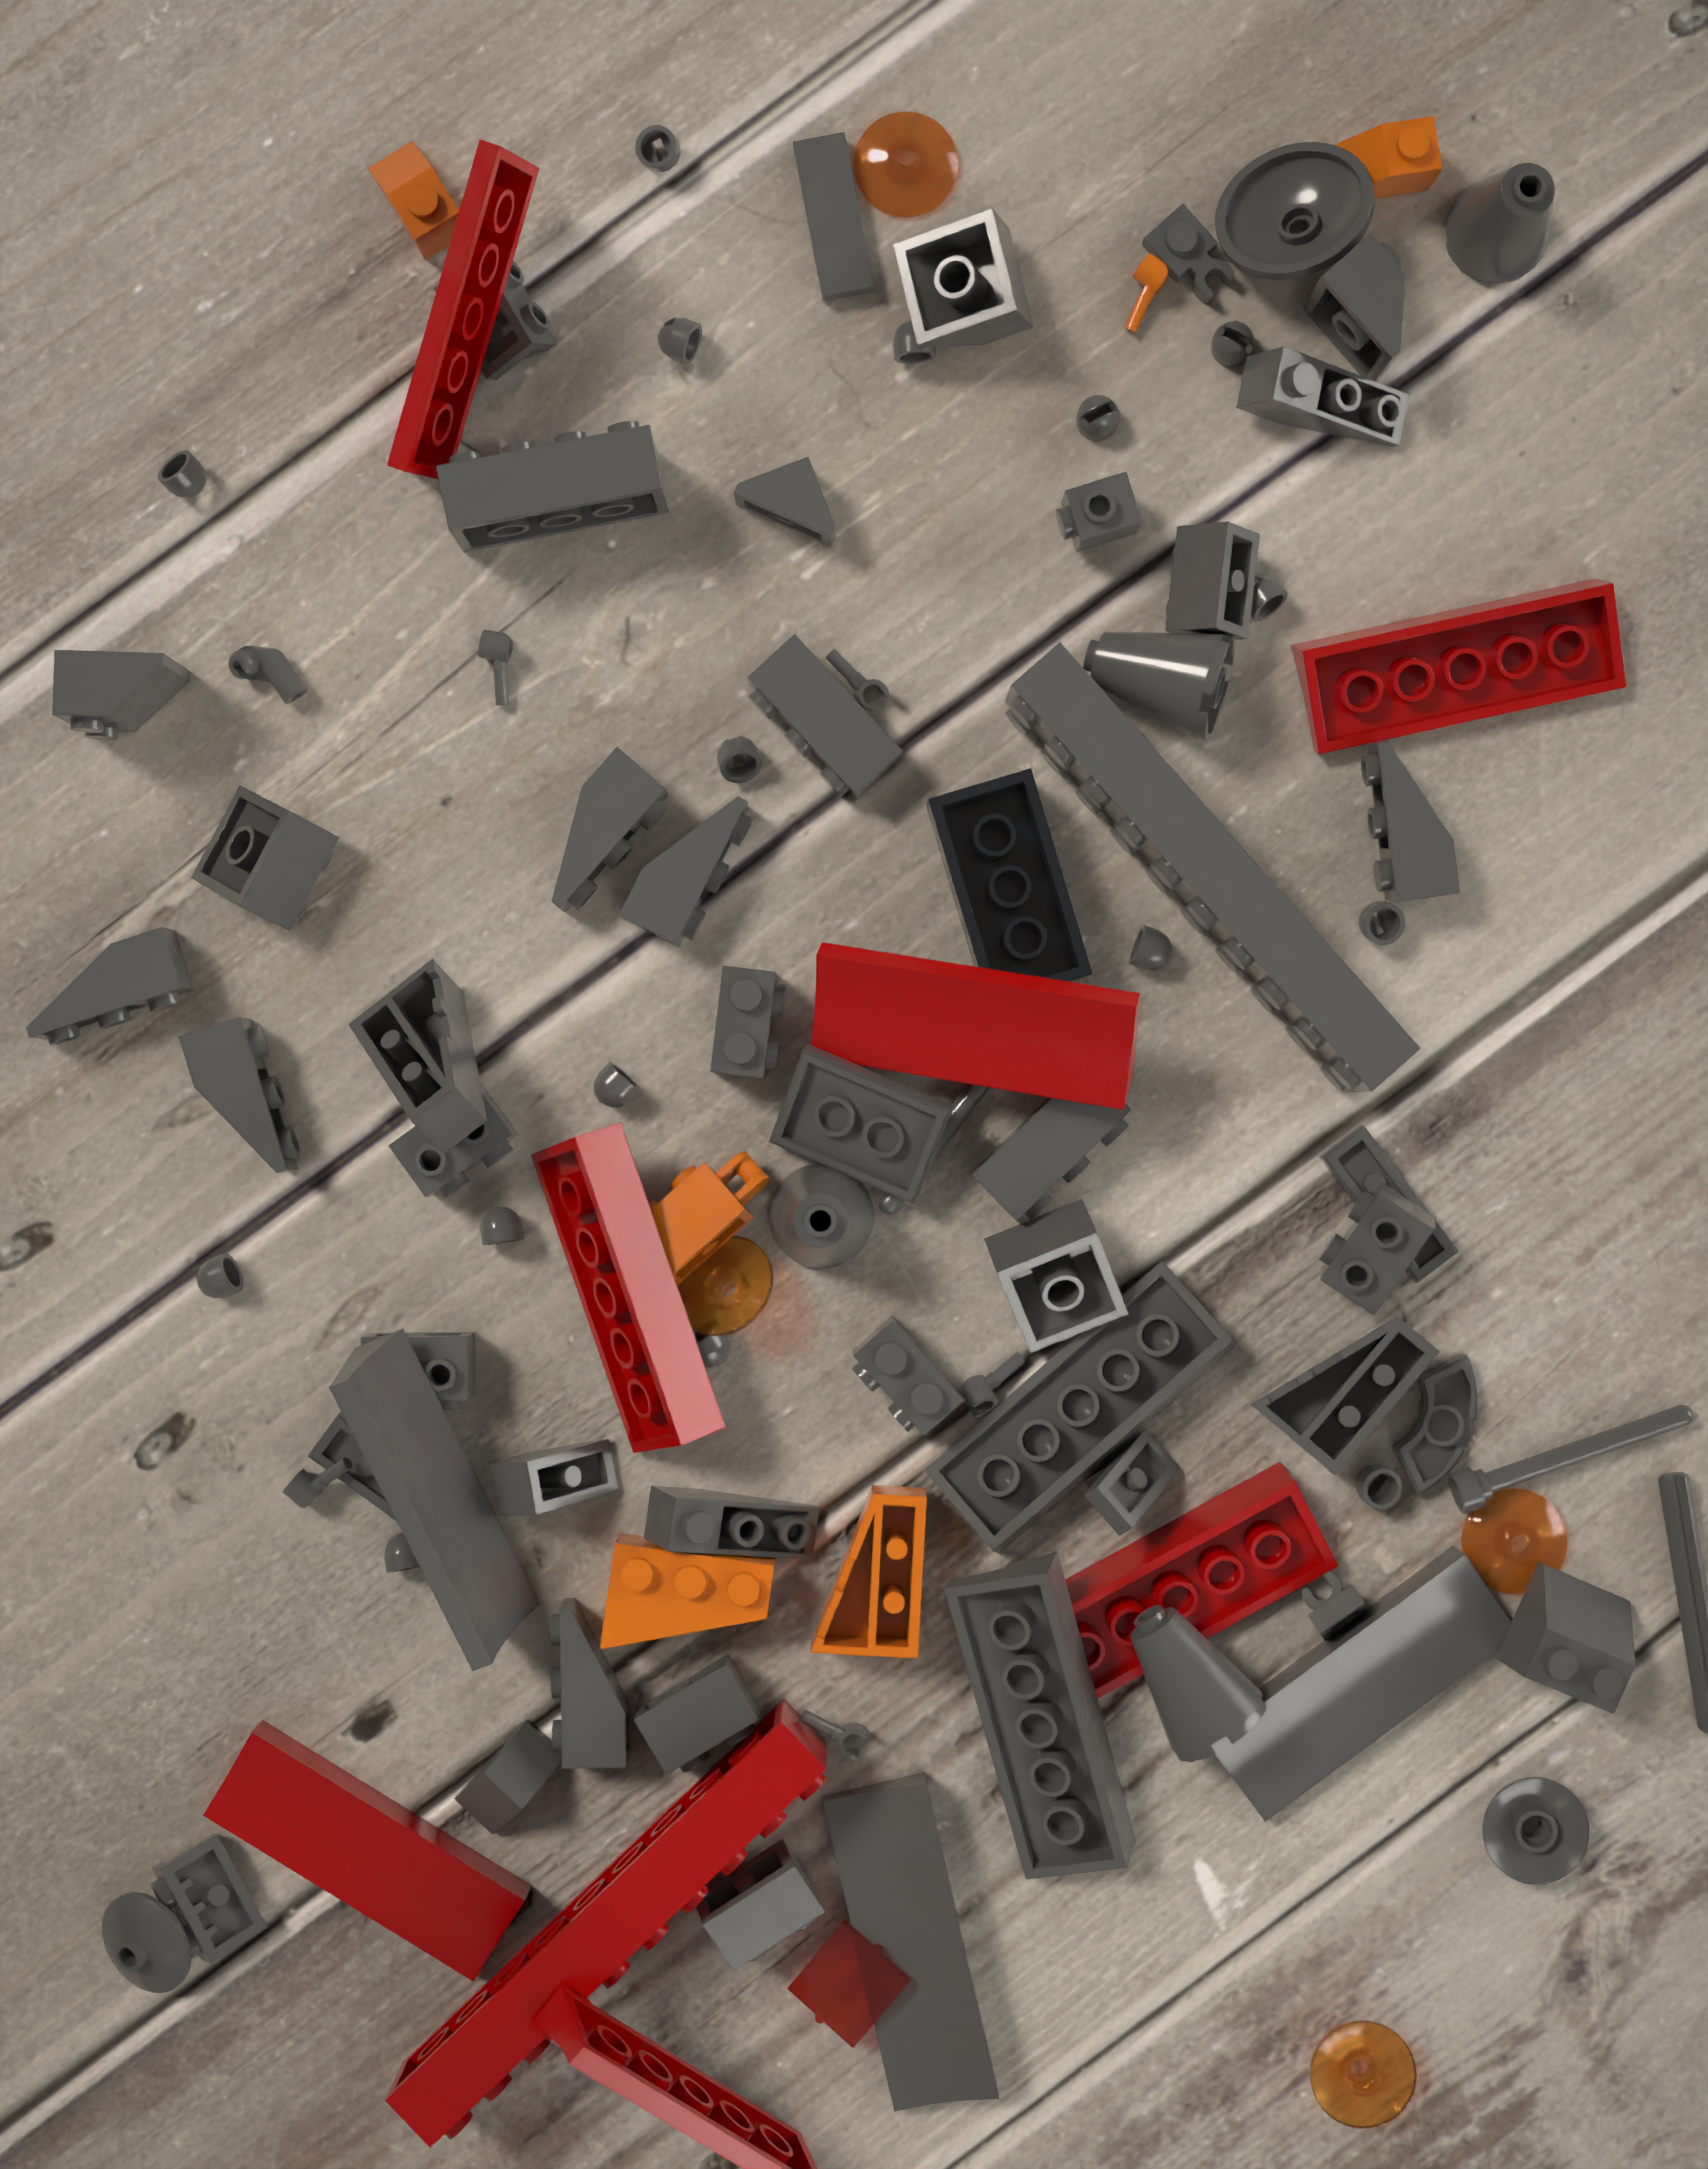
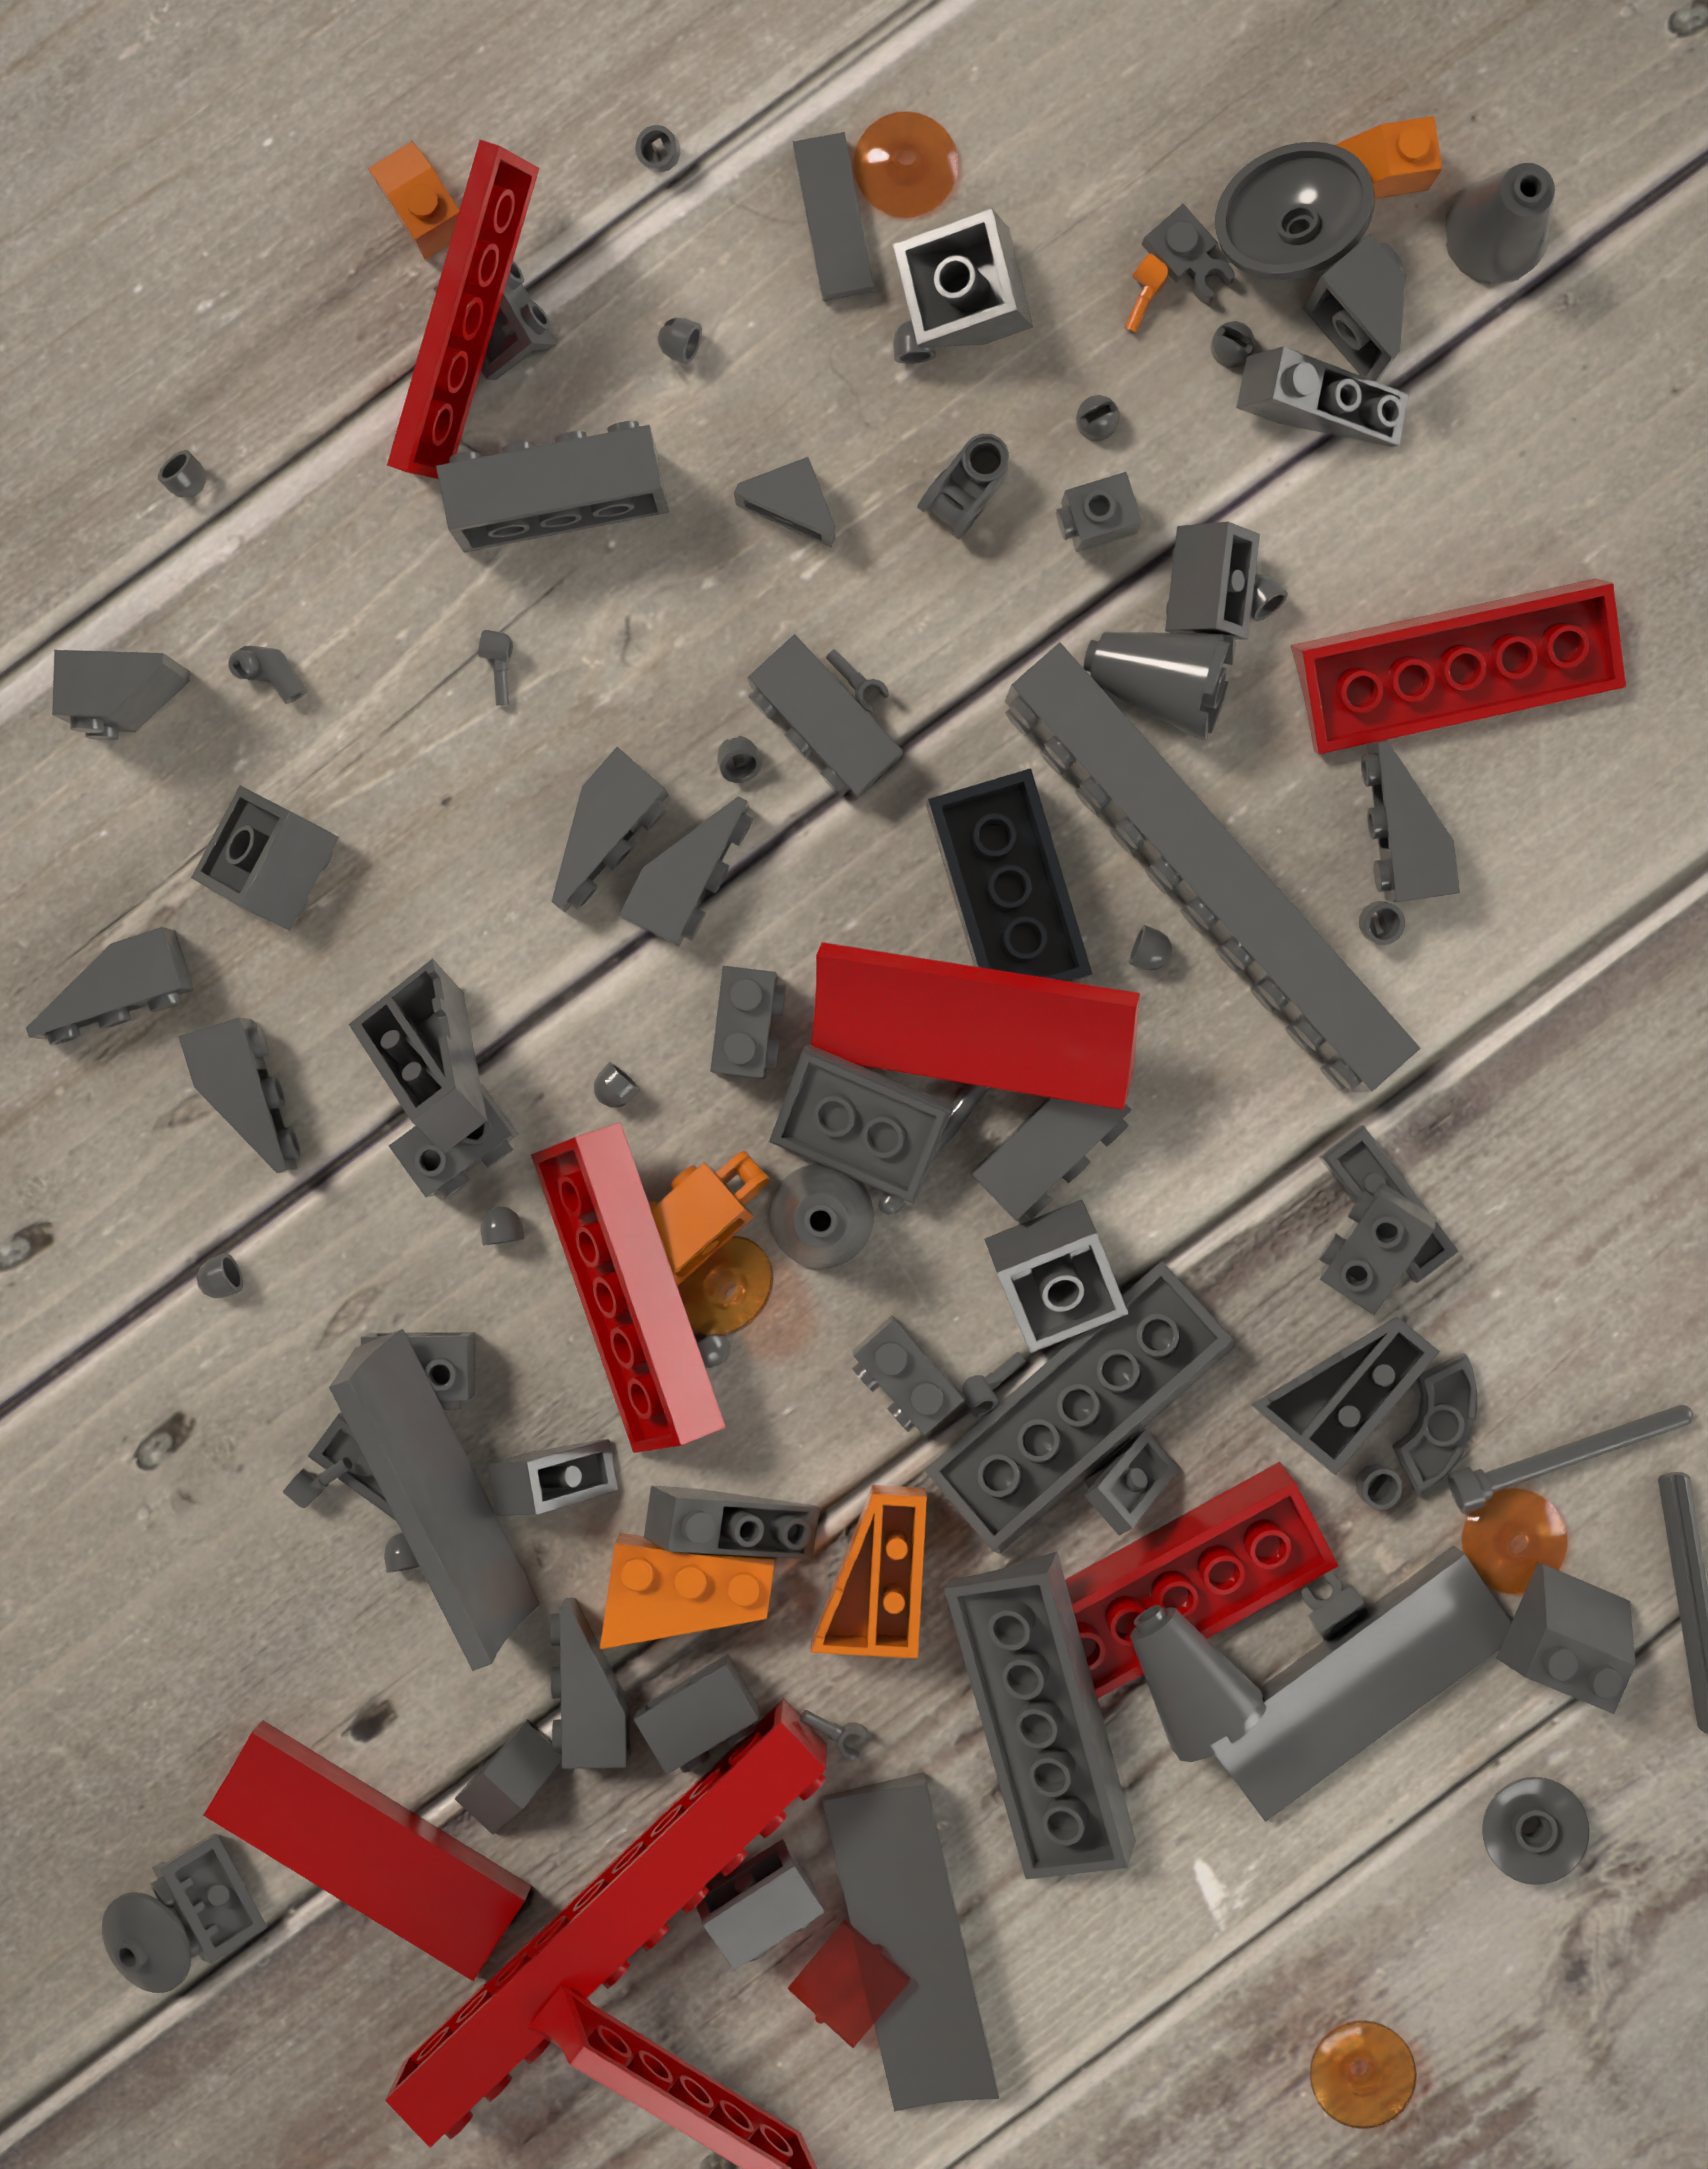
(960, 491): none -> dark grey piece

